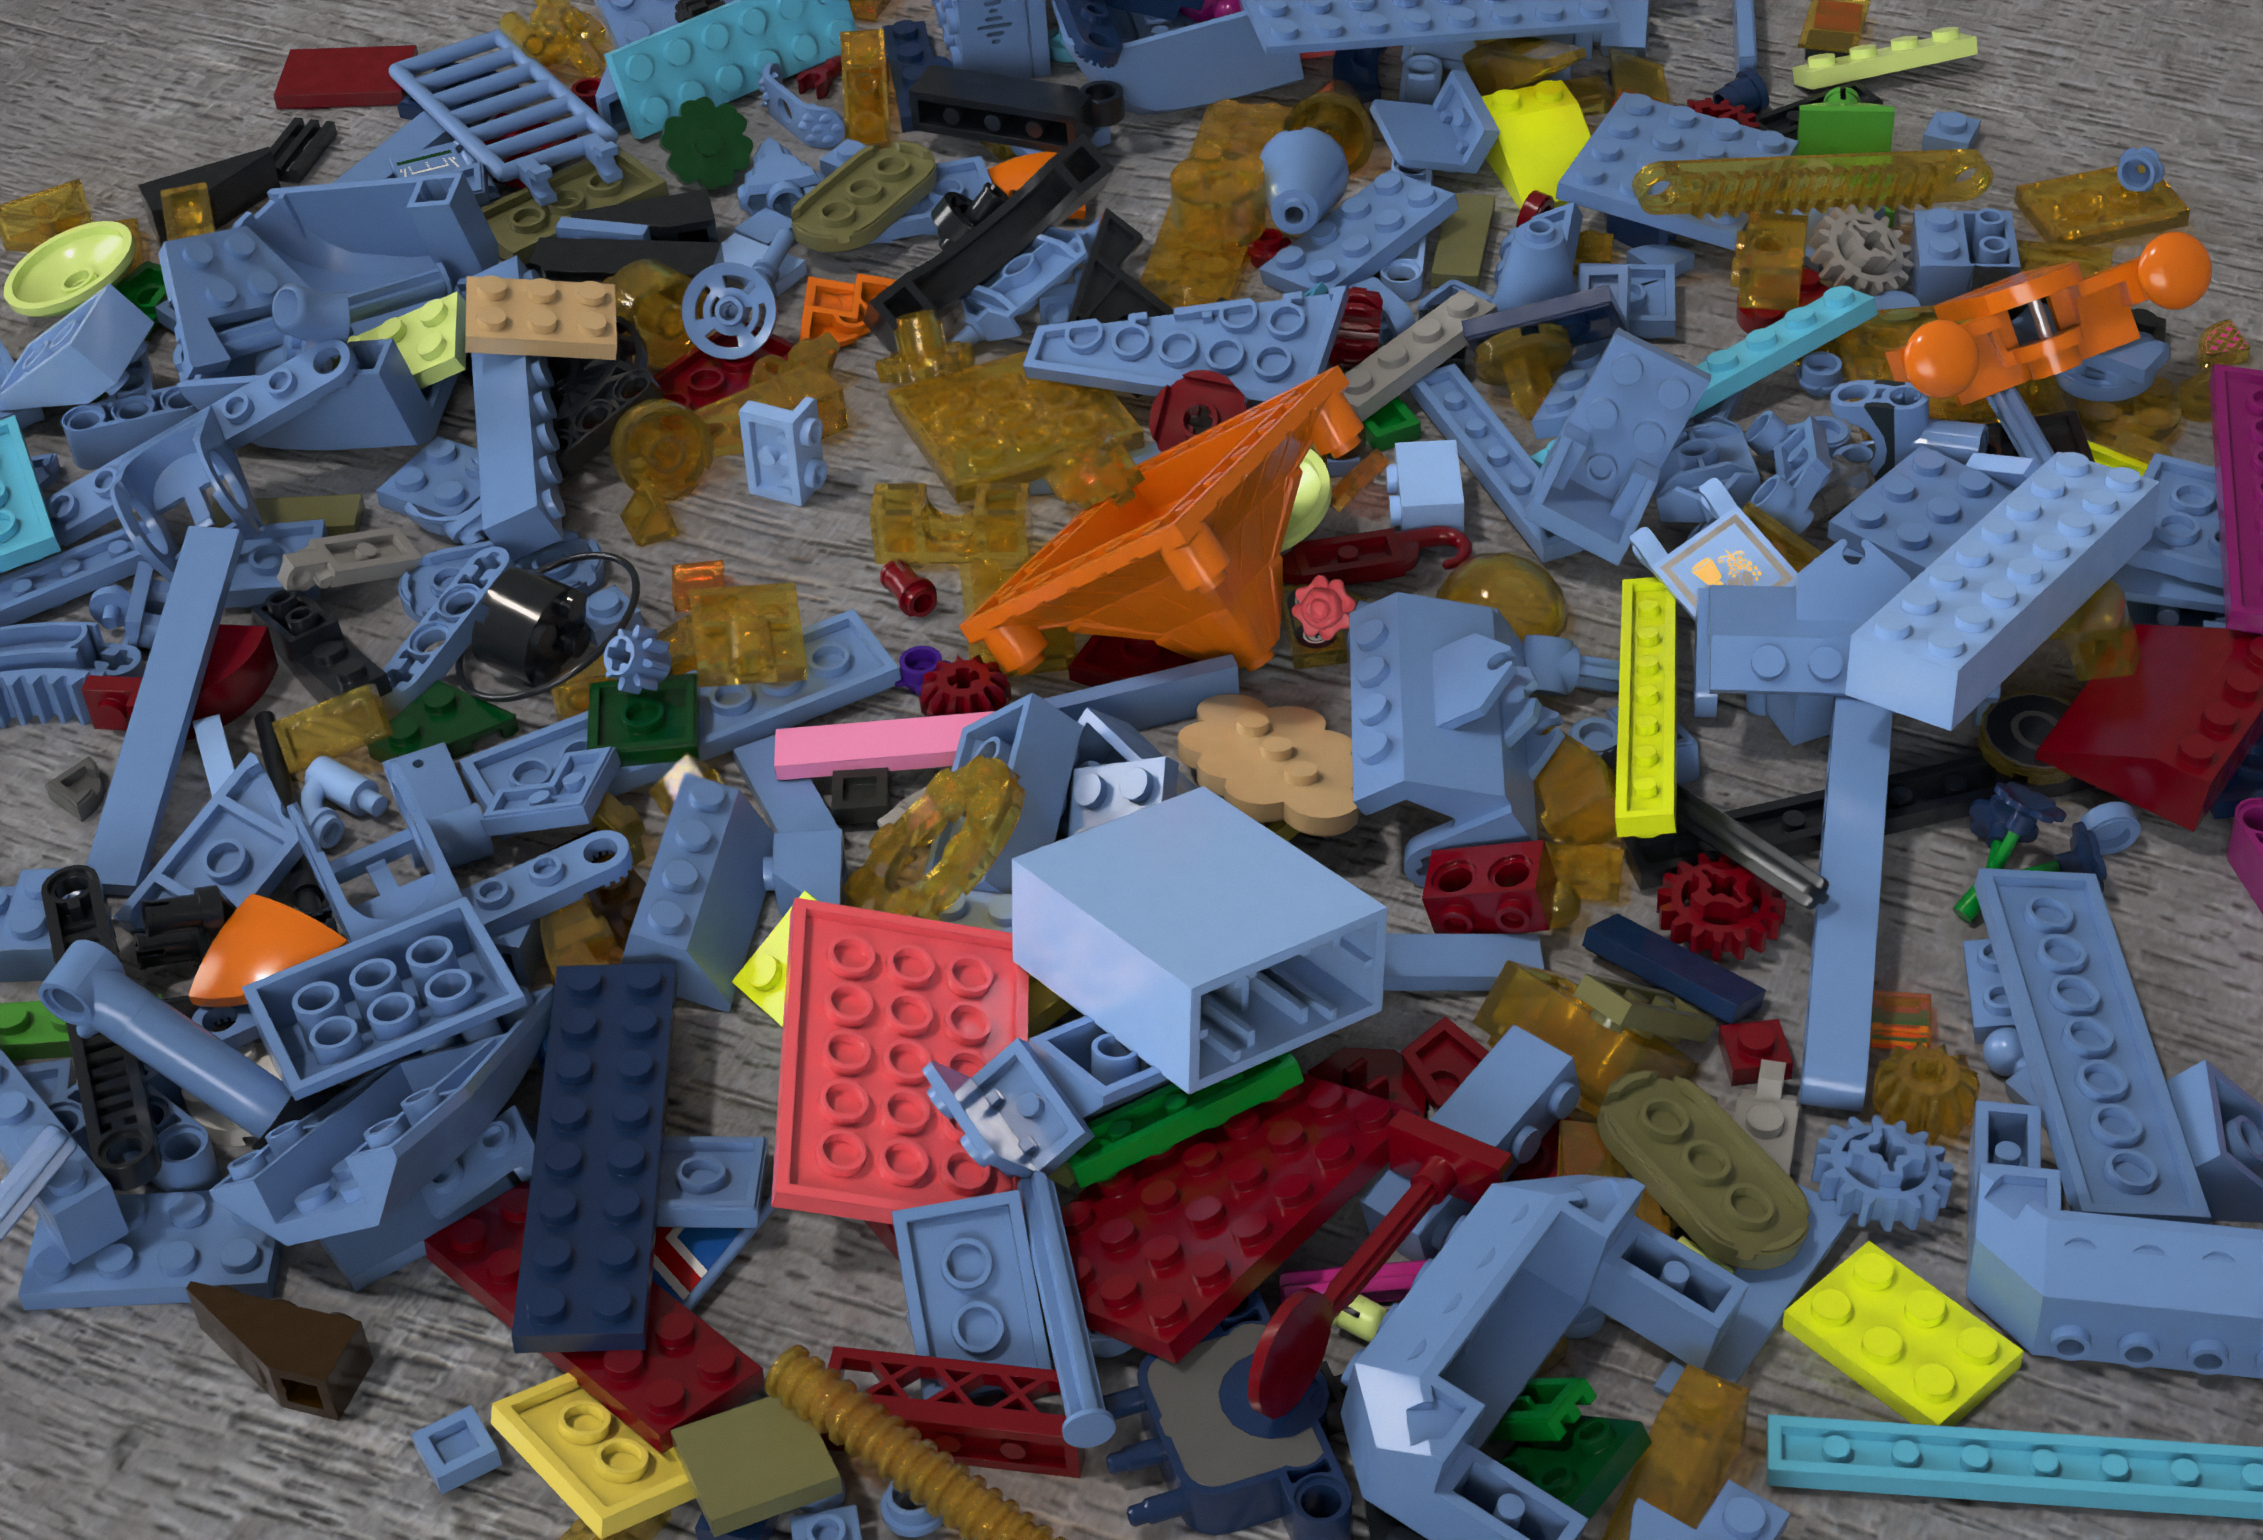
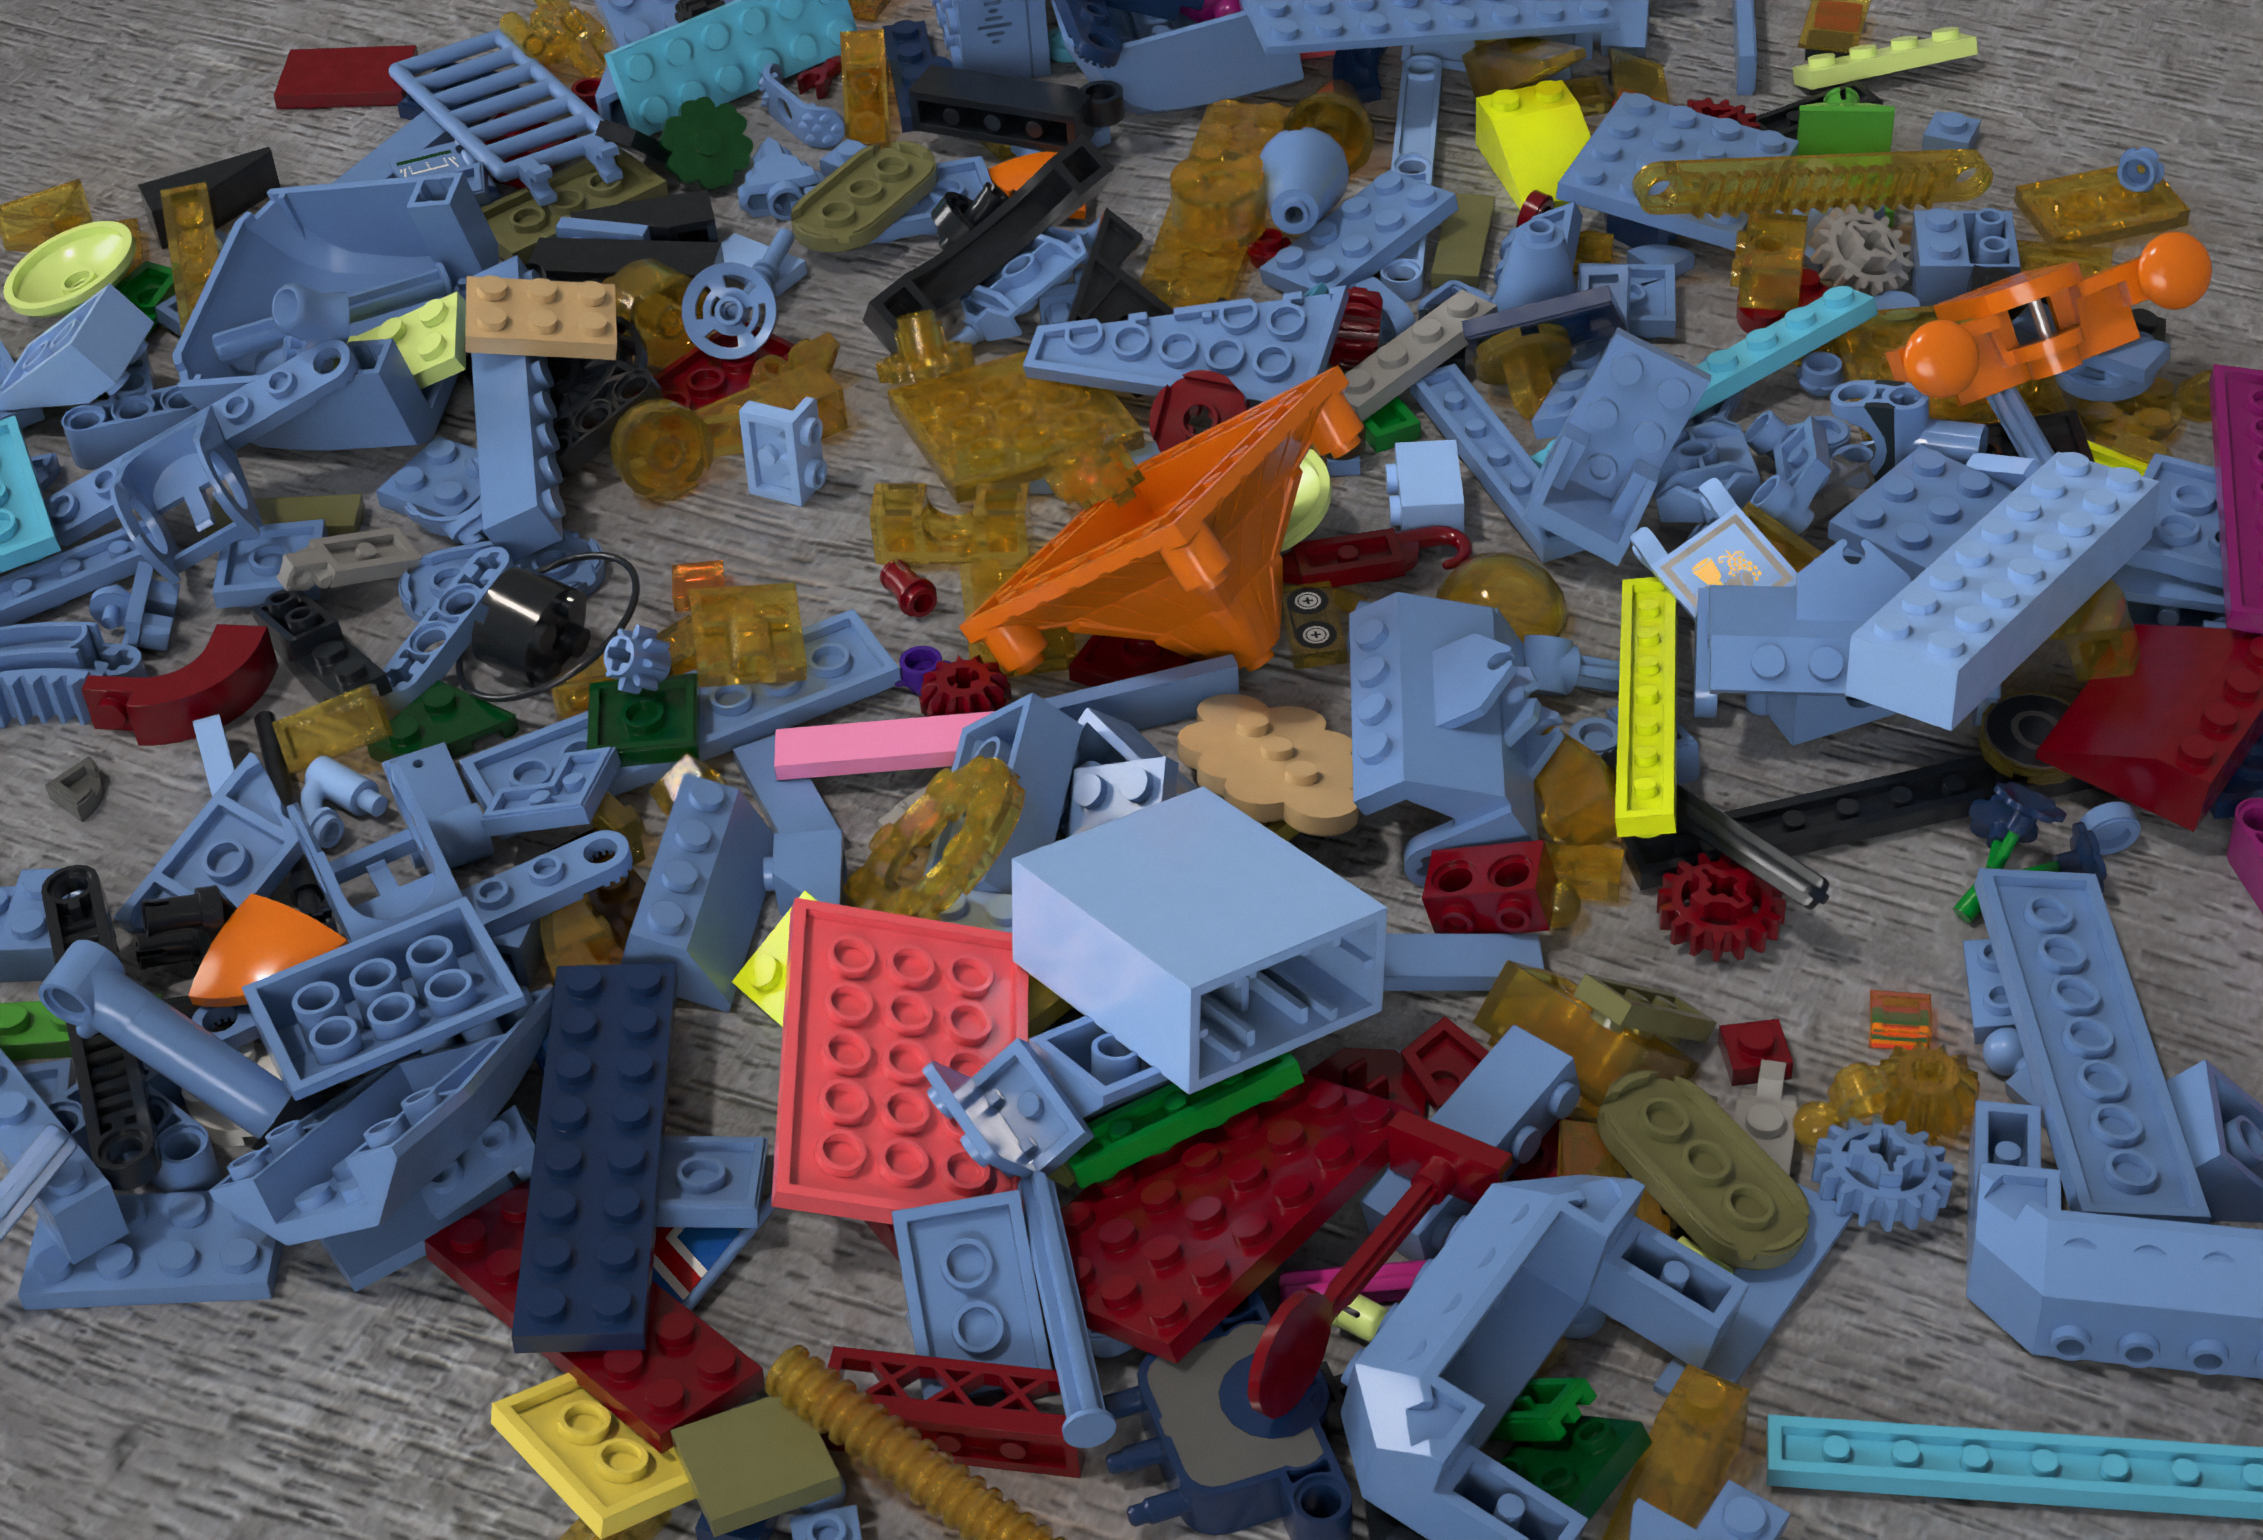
(164, 708): medium blue tile -> none
(216, 283): medium blue wing -> none
(290, 147): black tile -> none
(292, 1352): dark brown slope -> none
(456, 1449): medium blue plate -> none
(605, 612): medium blue plate -> none
(632, 141): none -> black tile
(648, 515): clear yellow slope -> none
(764, 226): medium blue tile -> none
(839, 307): orange brick -> none
(860, 795): pearl dark grey plate -> none
(903, 1521): medium blue plate -> none
(1323, 607): coral plant -> none
(1358, 480): clear orange tile -> none
(1441, 136): medium blue bracket -> none
(1673, 968): dark blue tile -> none
(1745, 90): dark blue piece -> none
(1847, 924): medium blue beam -> none
(1856, 1093): none -> clear yellow plate
(1902, 1339): neon yellow plate -> none
(2221, 345): clear yellow tile -> none

